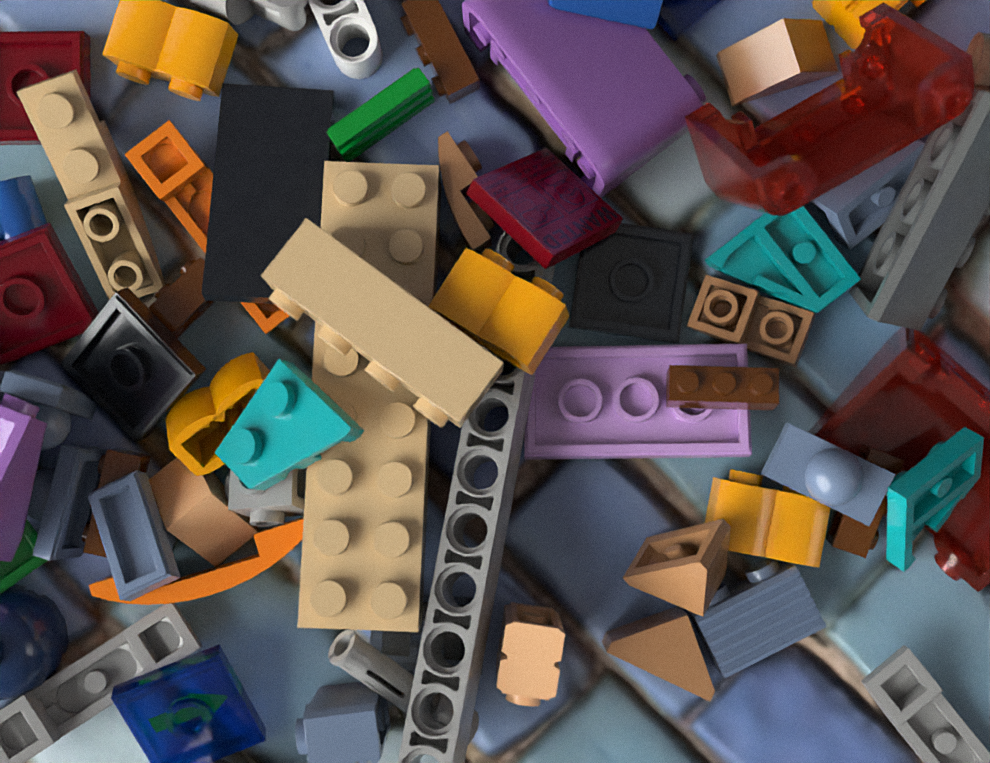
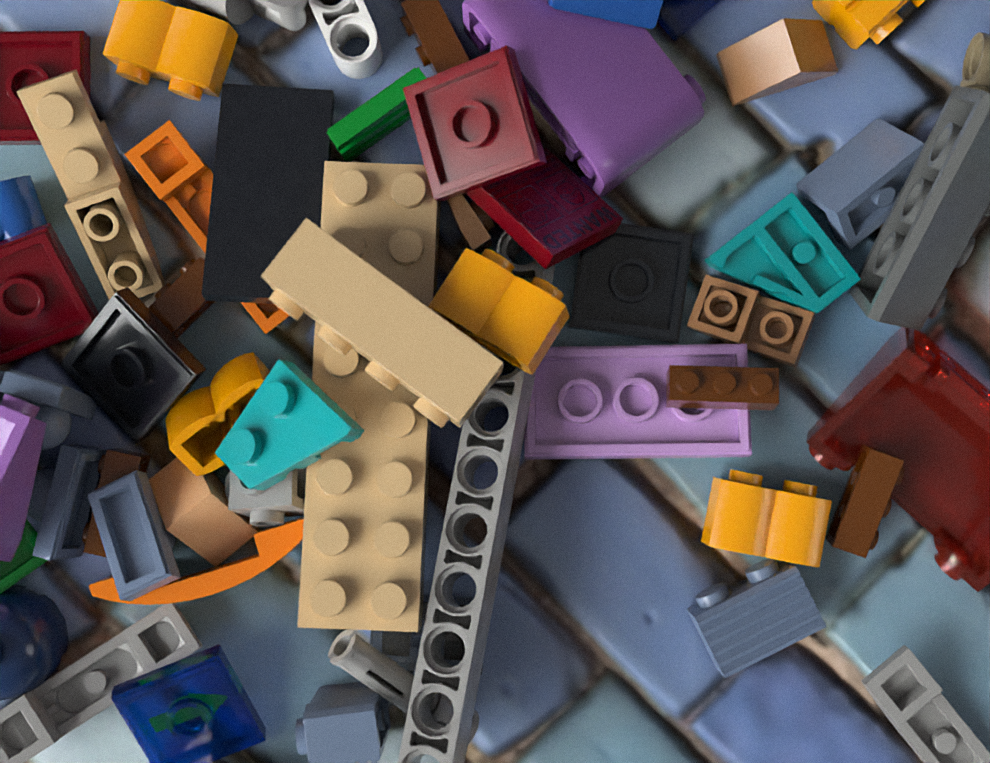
(474, 124): none -> dark red tile
(529, 653): light nougat brick -> none
(664, 647): medium nougat slope -> none
(683, 565): medium nougat slope -> none
(828, 474): sand blue tile -> none
(890, 95): clear red windscreen -> none
(930, 492): teal wing -> none

